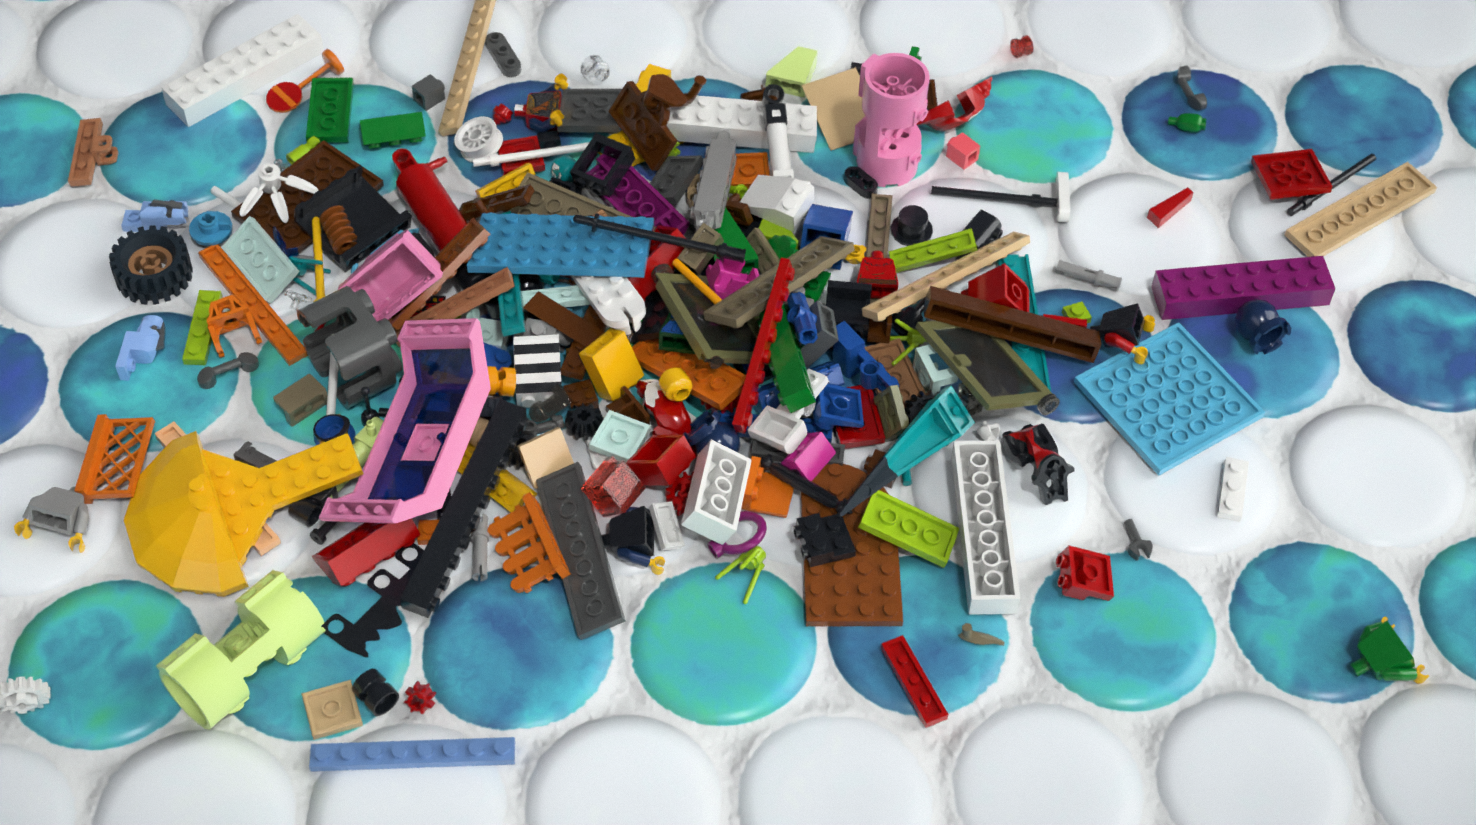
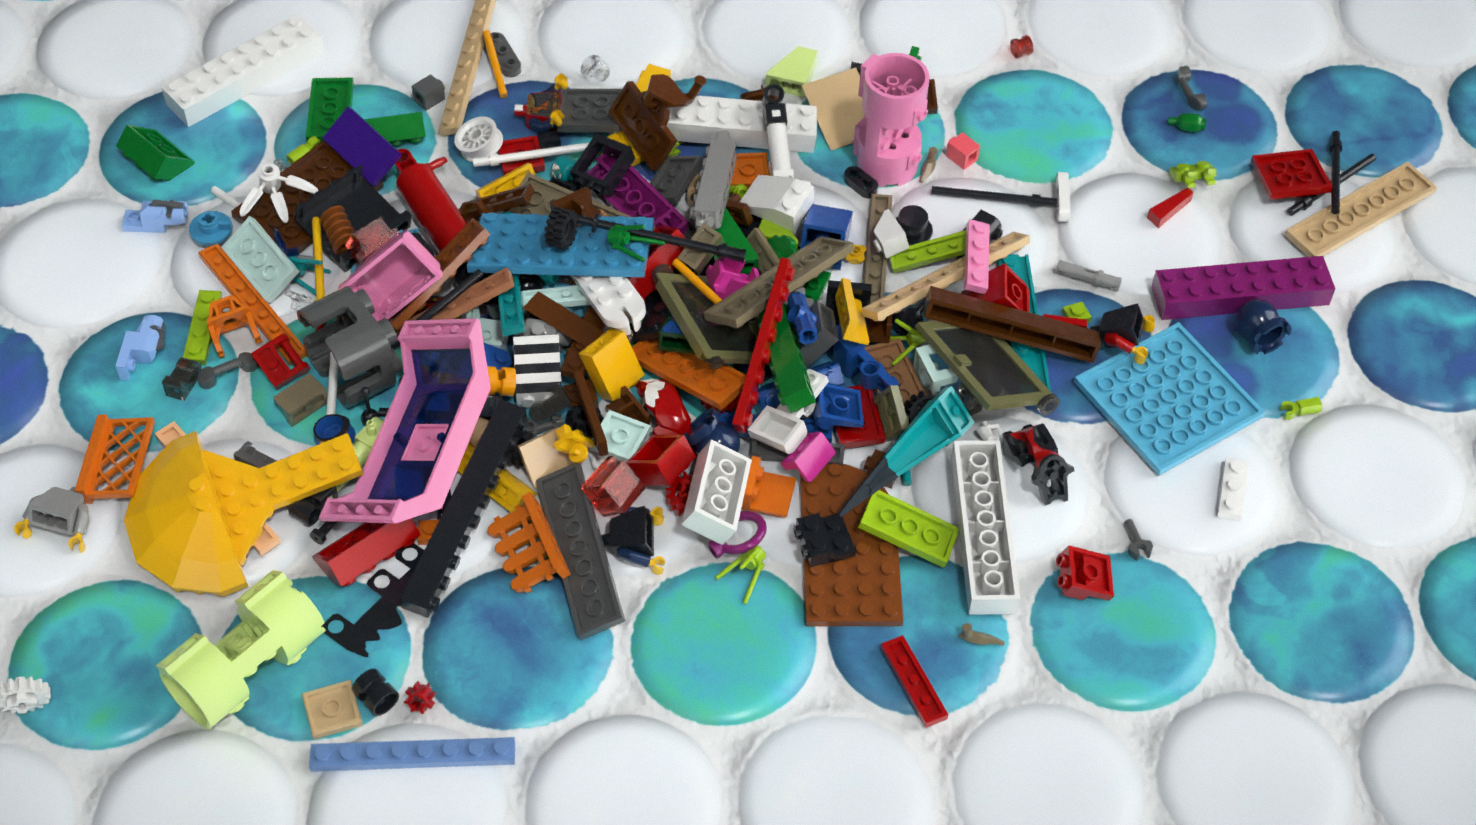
(90, 150): nougat plate -> none
(146, 252): black wheel -> none
(153, 153): none -> green slope
(182, 378): none -> clear smoke leg
(273, 364): none -> red plate
(287, 95): piece -> none
(362, 146): none -> dark purple tile
(369, 239): none -> clear red plate
(447, 299): none -> black bar
(480, 539): light grey pin -> none
(494, 64): none -> light orange bar
(501, 114): red plate -> none
(561, 228): none -> black tyre
(573, 443): none -> yellow hips
(579, 202): none -> reddish brown panel
(590, 413): none -> reddish brown tile
(619, 237): none -> green plant
(666, 525): white plate -> none
(675, 384): yellow head -> none
(803, 484): black wheel -> none
(850, 314): none -> yellow panel
(879, 273): red torso -> none
(889, 236): none -> white slope
(929, 164): none -> dark tan bar
(972, 100): red animal -> none
(977, 256): none -> bright pink plate
(1189, 173): none -> lime plate
(1301, 407): none -> lime bar
(1335, 148): none -> black bar
(1385, 655): green torso -> none

